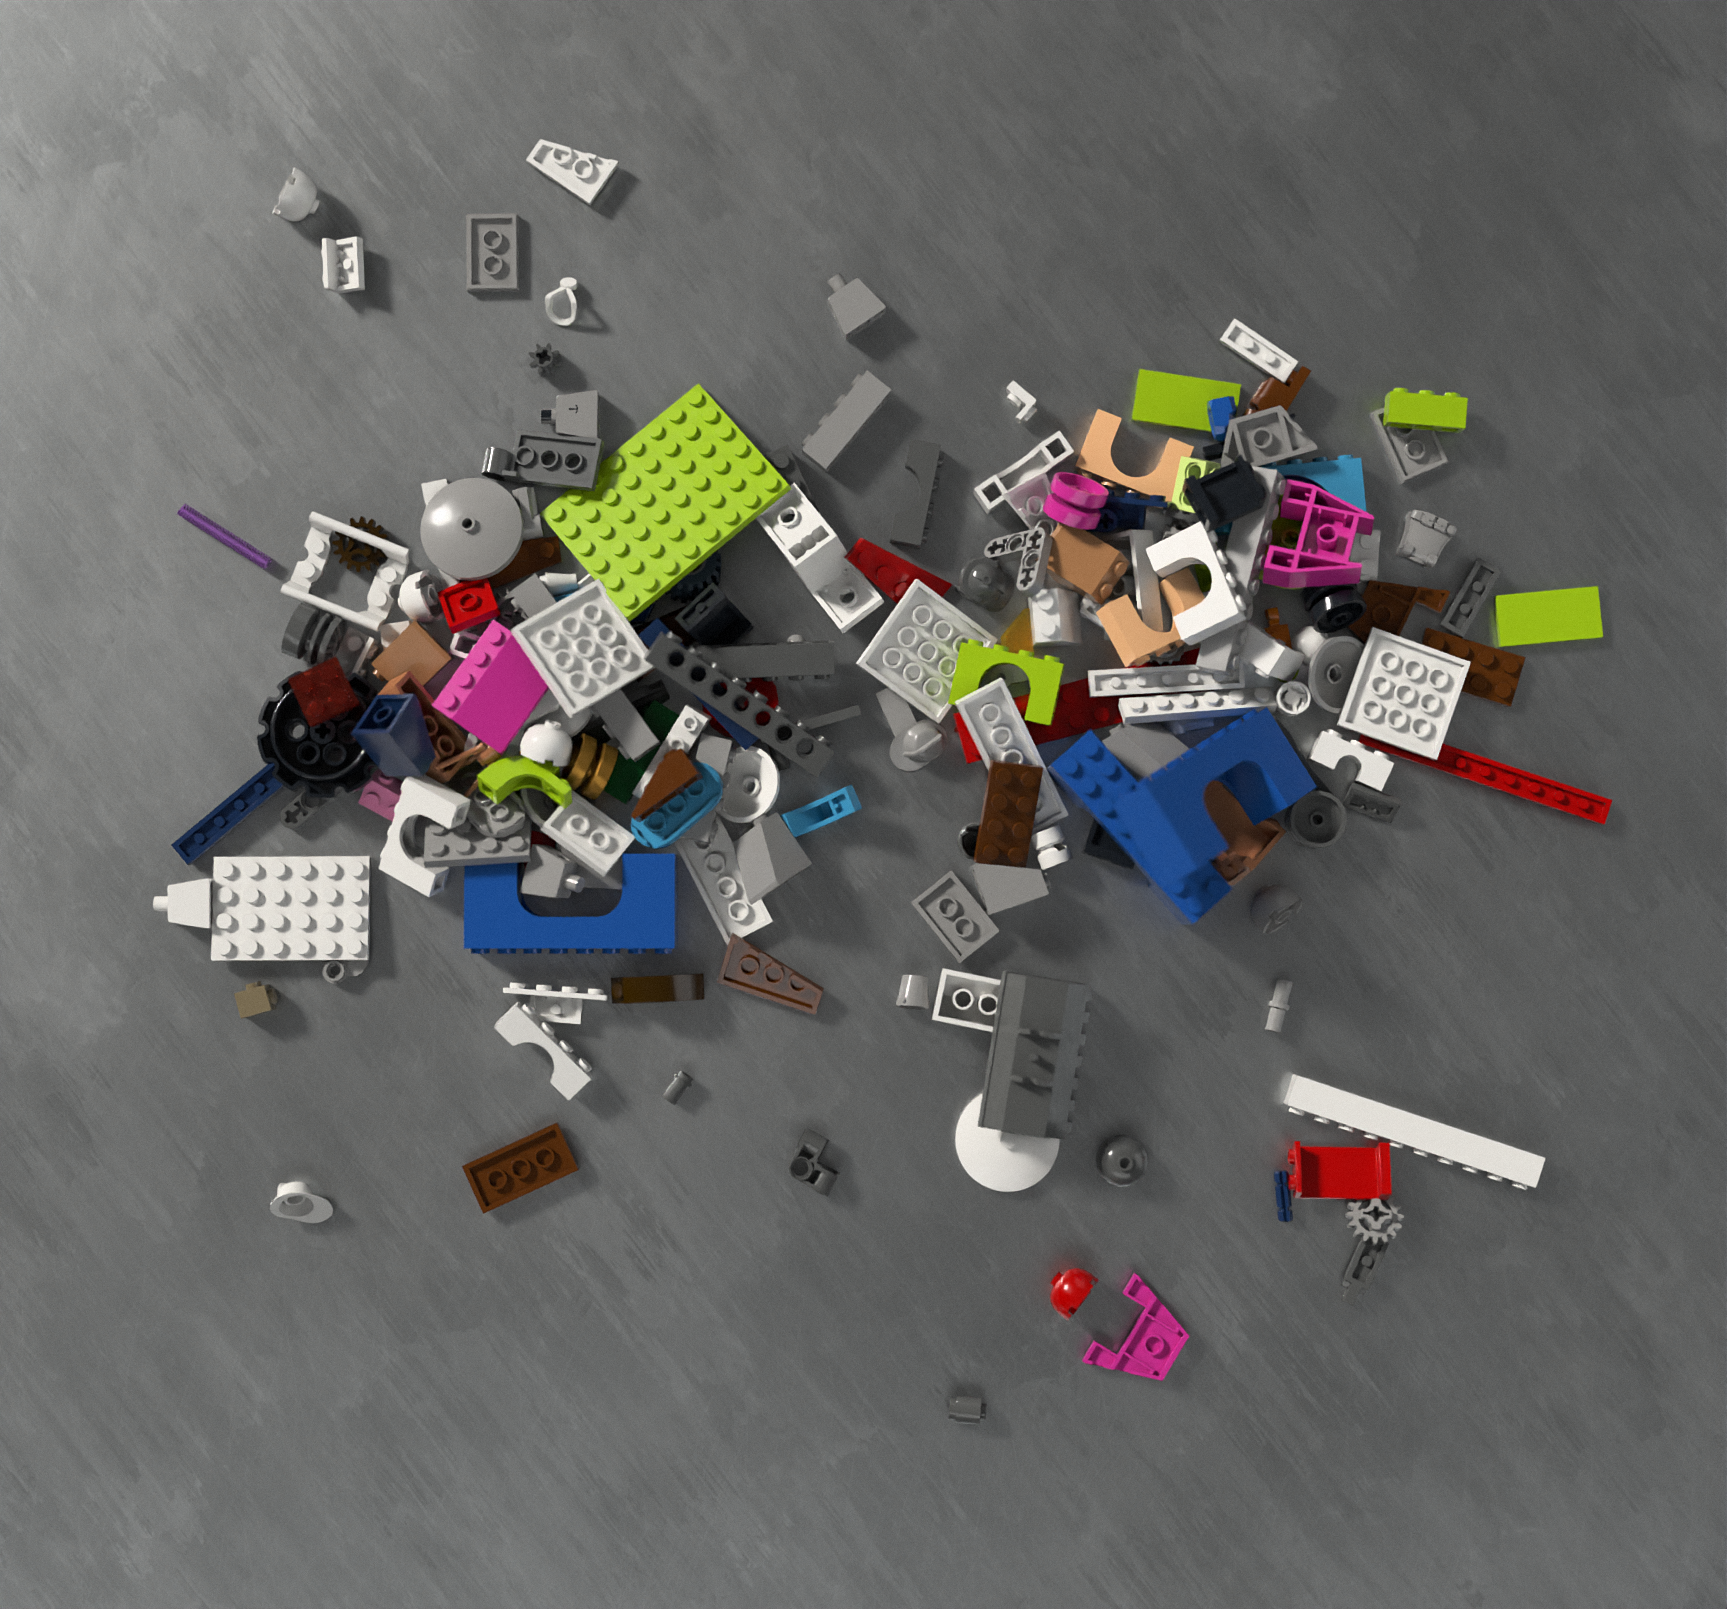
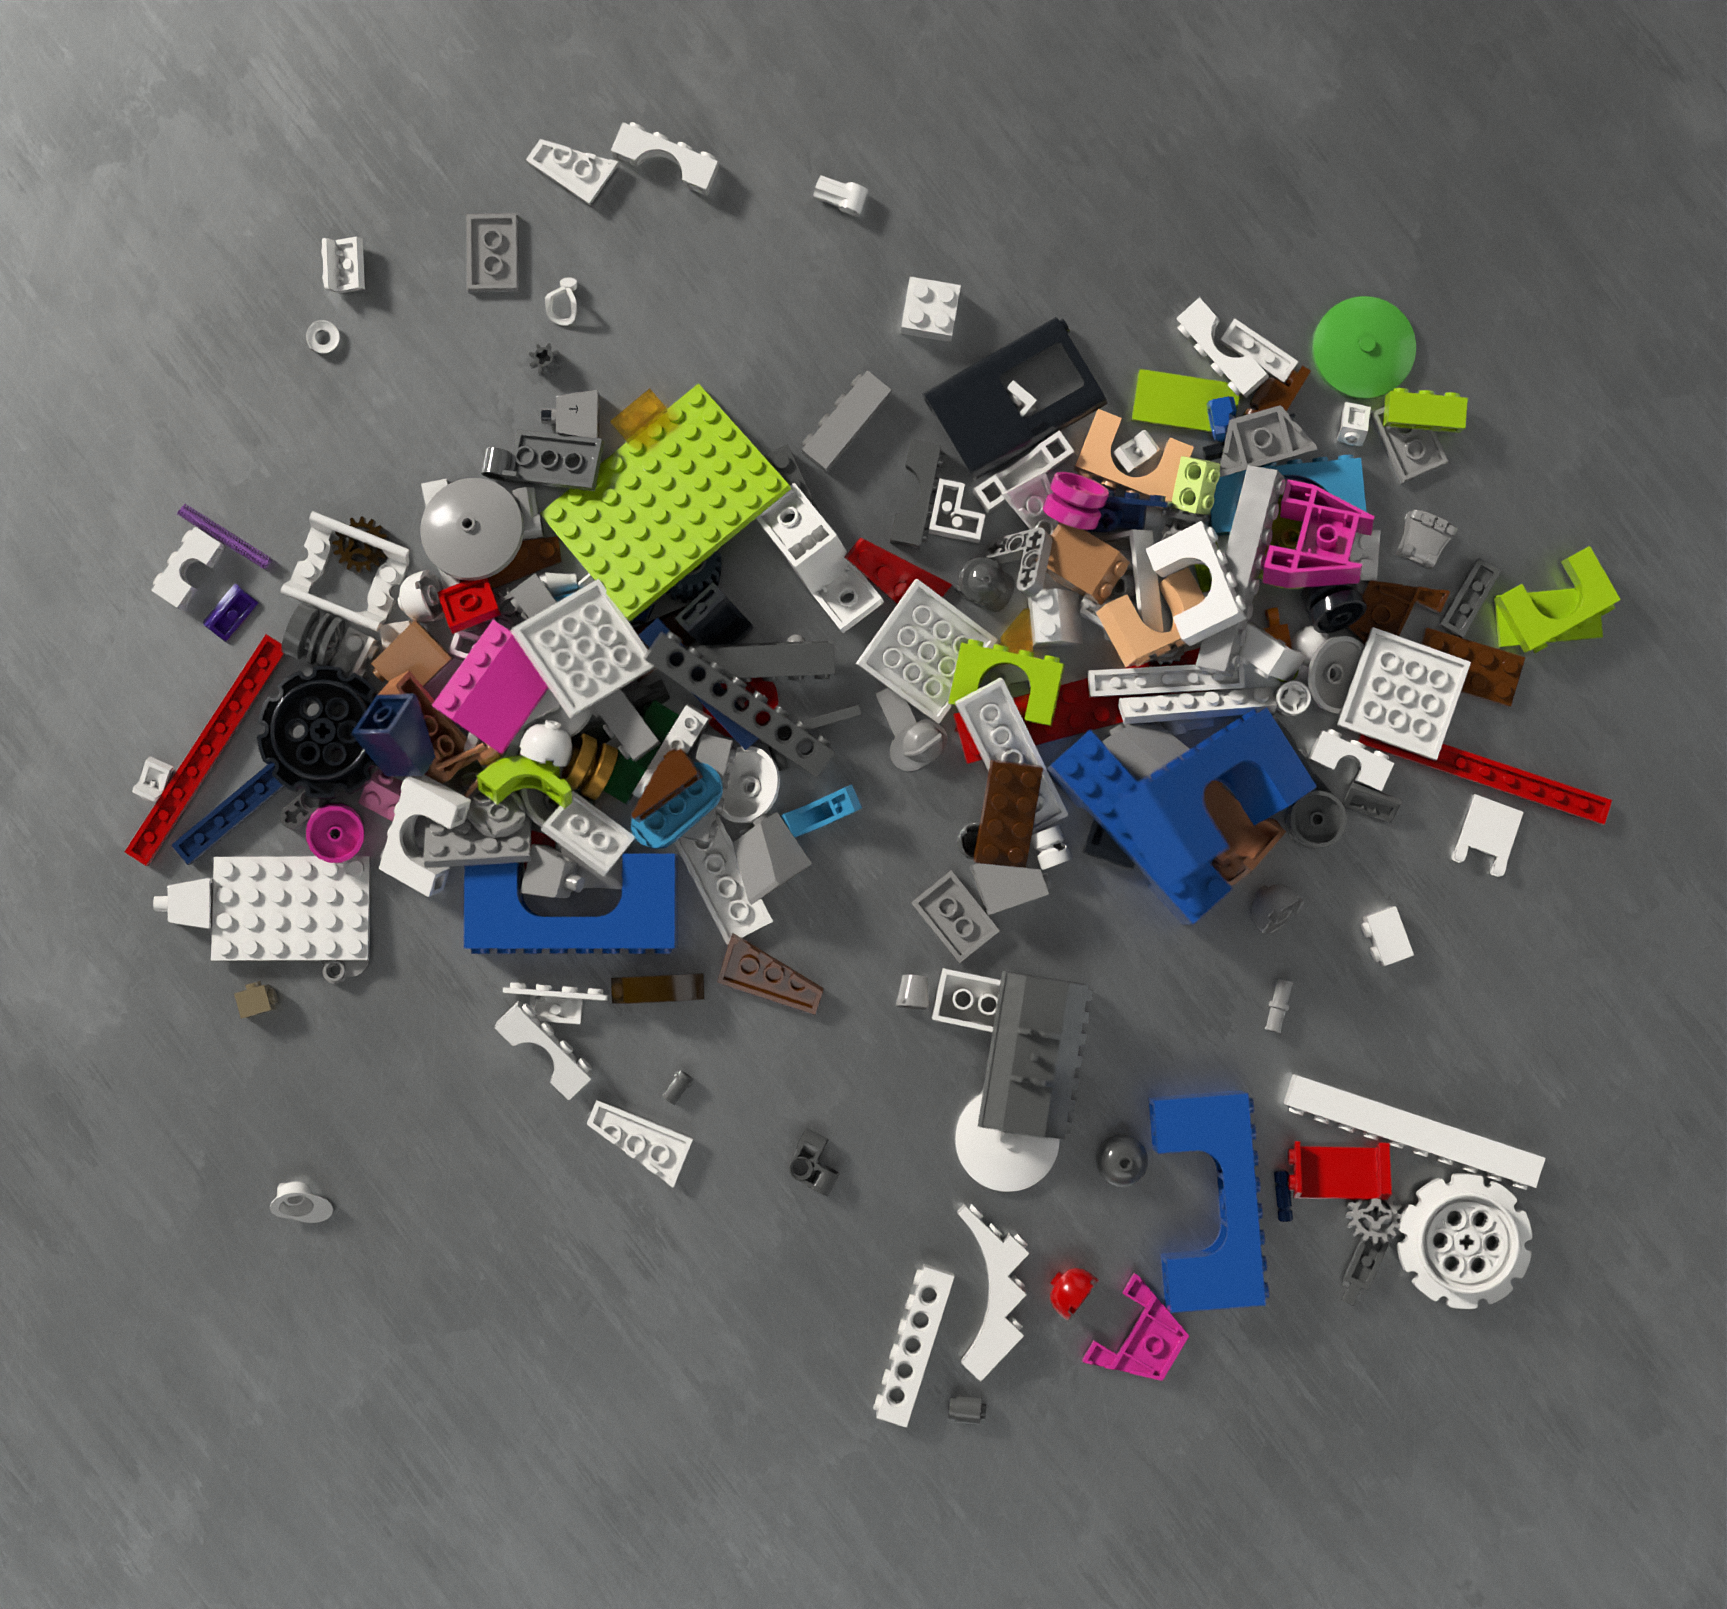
(153, 779): none -> white bracket
(173, 583): none -> white arch
(206, 751): none -> red plate
(230, 612): none -> dark purple slope
(297, 197): white cylinder -> none
(322, 325): none -> white piece
(323, 691): clear red plate -> none
(340, 817): none -> dark pink wheel
(520, 1167): reddish brown plate -> none
(636, 145): none -> white arch
(638, 416): none -> clear yellow brick
(647, 1142): none -> white wing
(847, 197): none -> white piece
(853, 305): light grey torso -> none
(900, 1411): none -> white brick
(930, 309): none -> white brick
(949, 519): none -> white brick
(984, 418): none -> black piece
(997, 1332): none -> white arch
(1136, 451): none -> white bracket
(1201, 324): none -> white arch
(1224, 494): black panel -> none
(1233, 1266): none -> blue arch
(1354, 424): none -> white bracket
(1364, 347): none -> bright green dish
(1387, 936): none -> white brick
(1489, 829): none -> white flag
(1499, 1264): none -> white piece
(1594, 595): none -> lime arch

